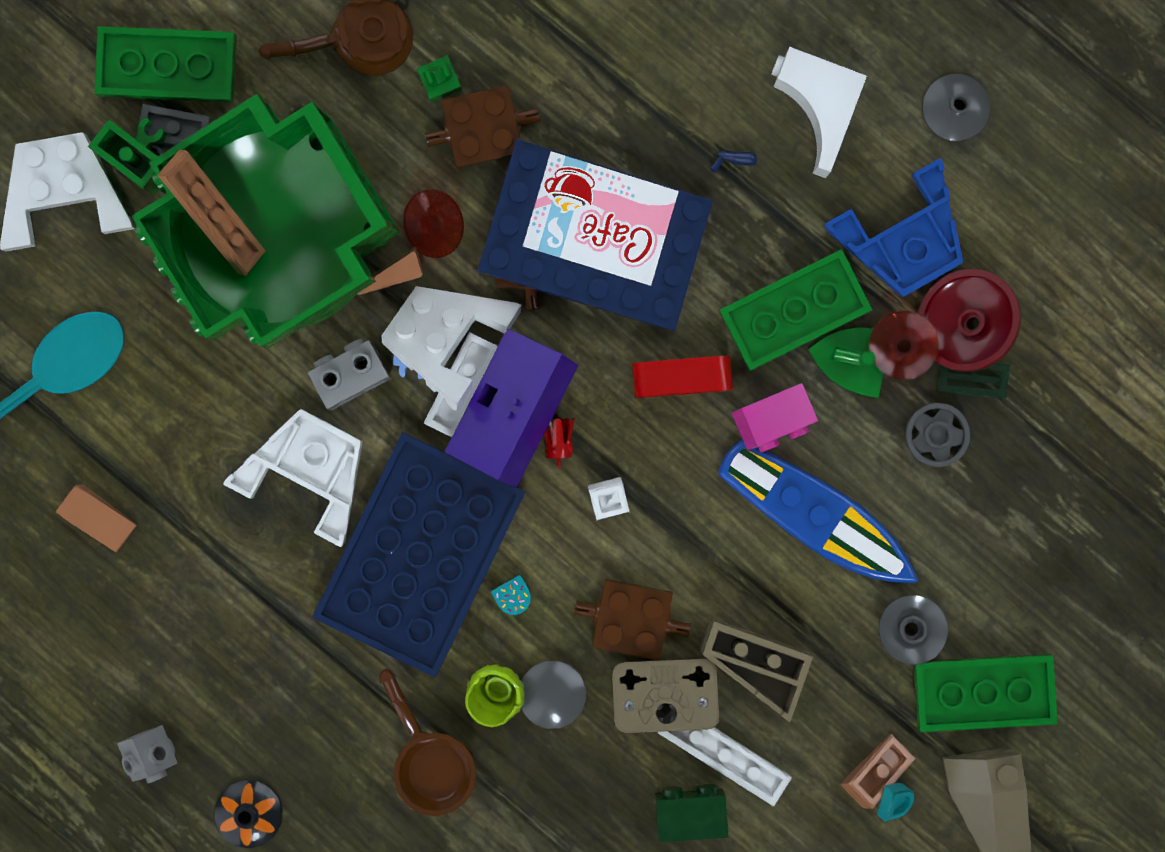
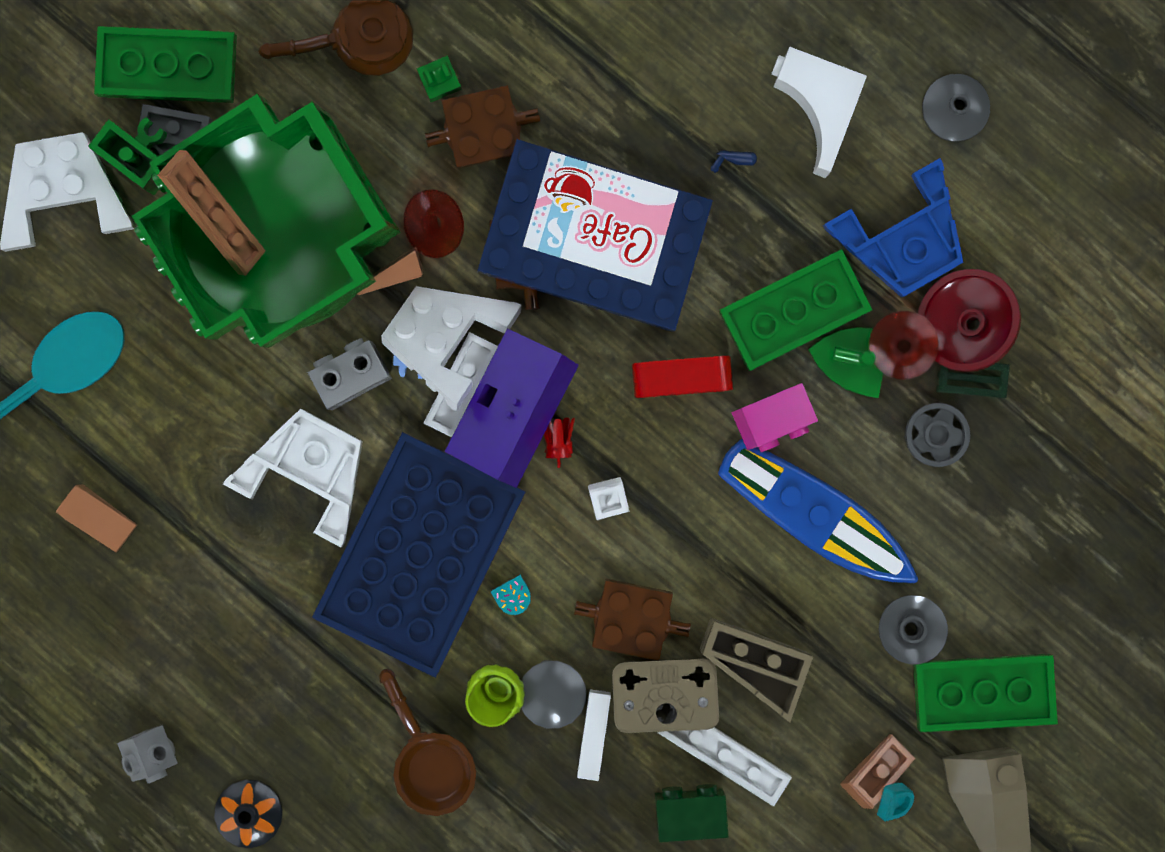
(594, 735): none -> white piece

